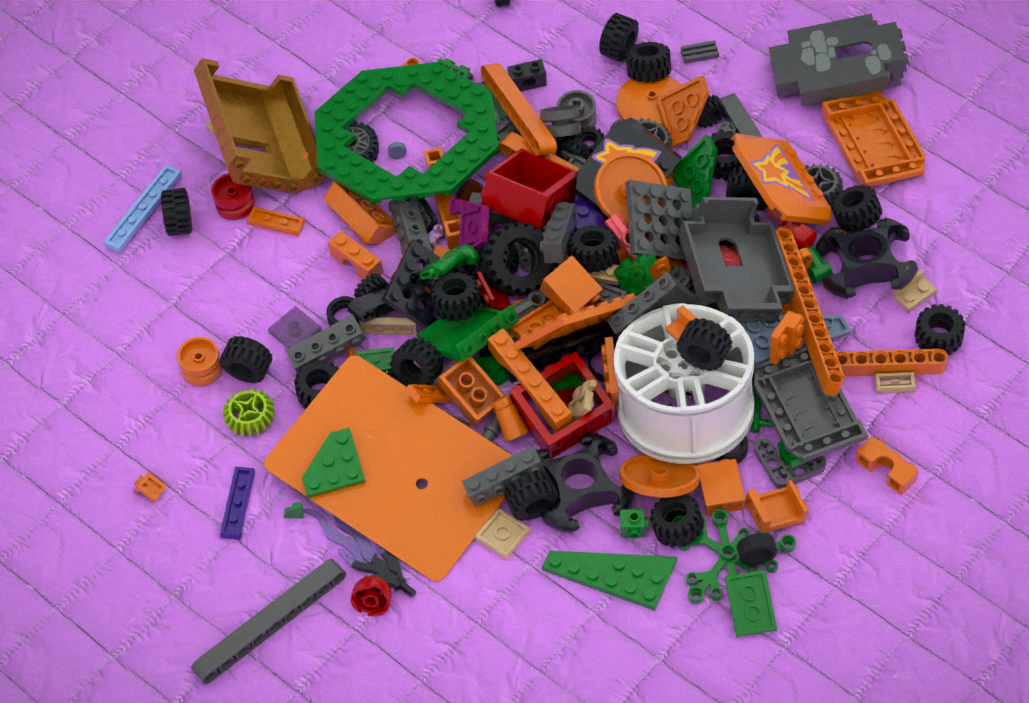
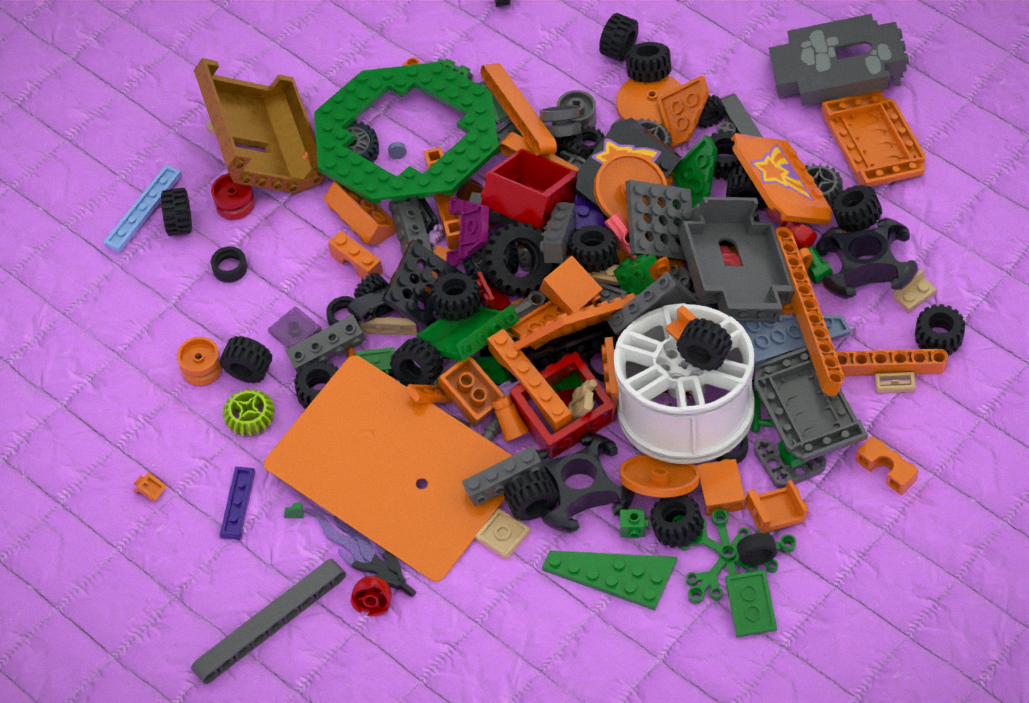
(226, 253): none -> black tyre
(276, 221): orange tile -> none
(334, 466): green plate -> none
(455, 258): green piece -> none
(528, 75): black brick -> none
(699, 49): dark grey tile -> none
(786, 337): orange plate -> none

